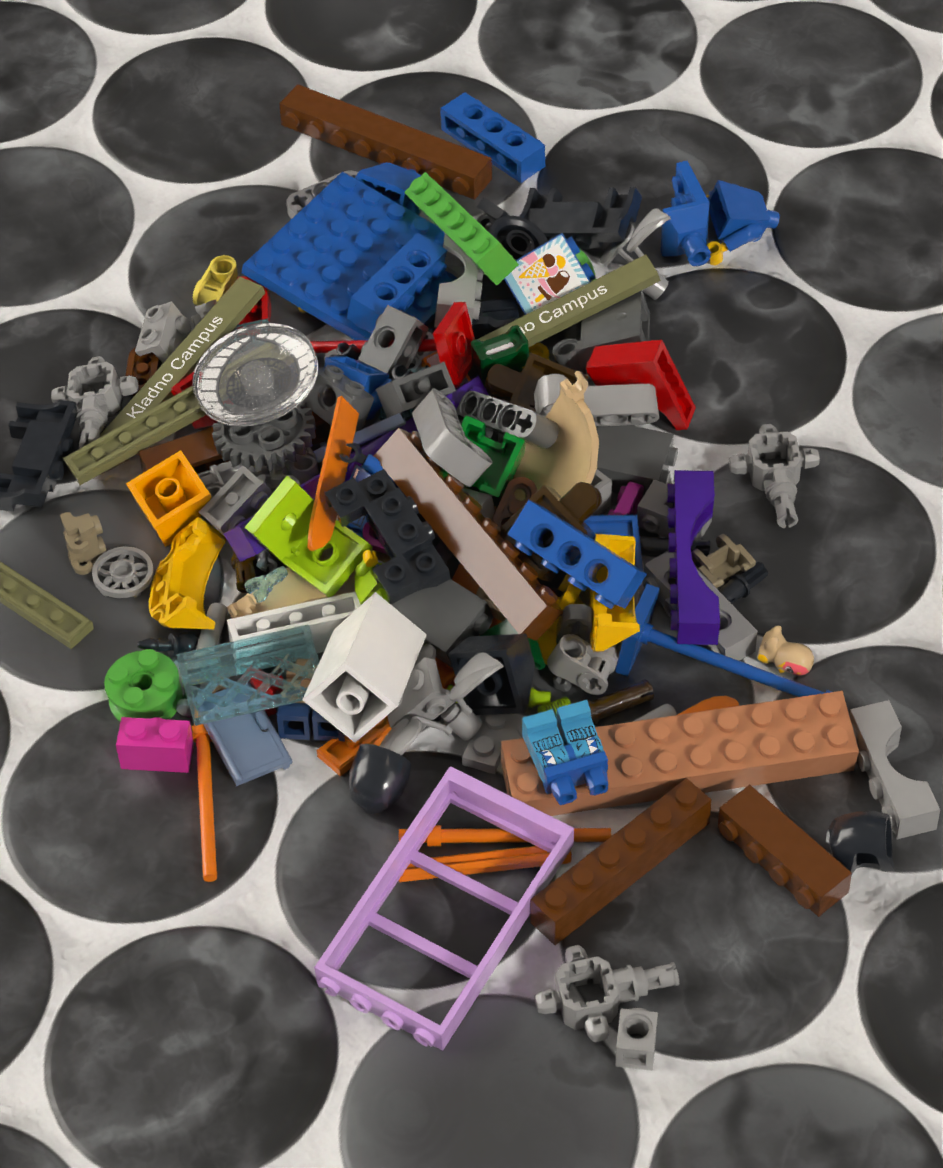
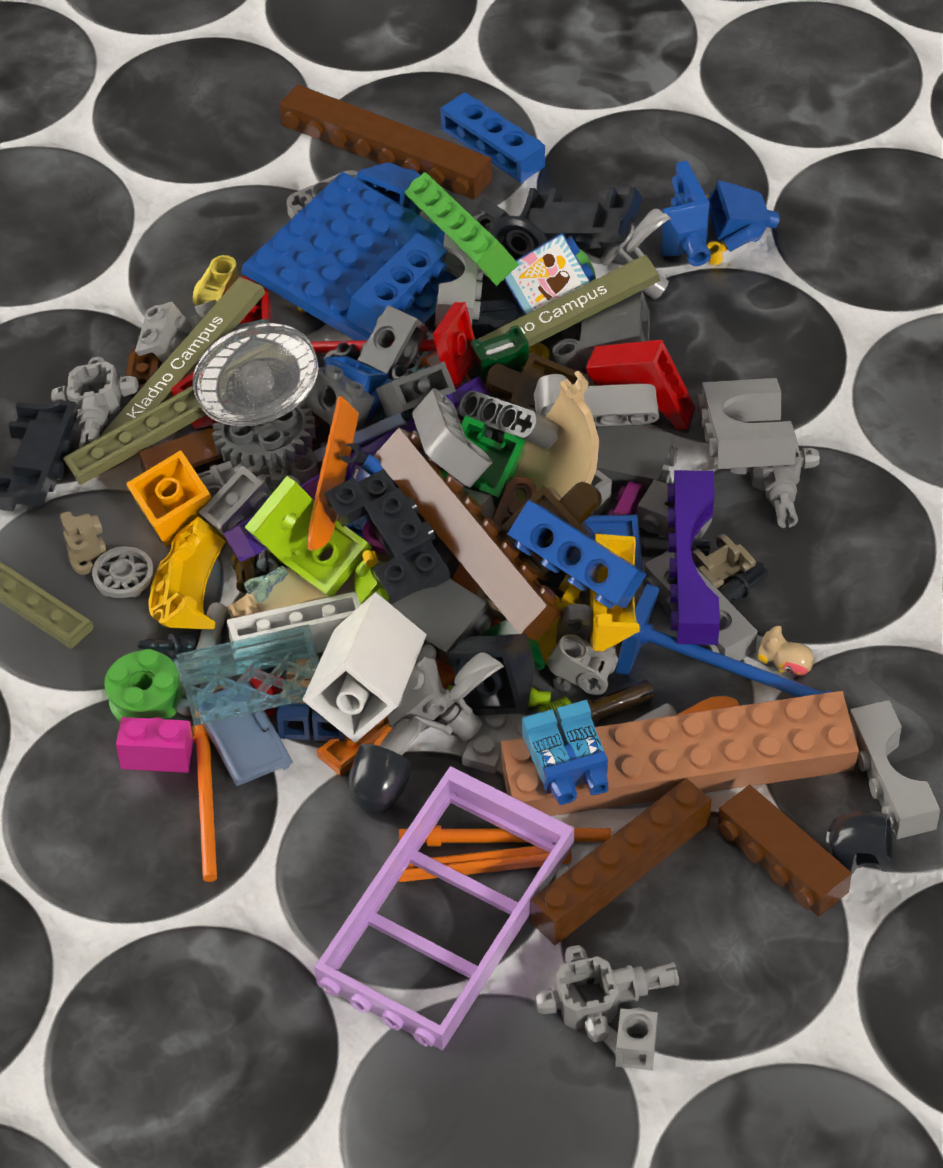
(739, 444): none -> light grey arch

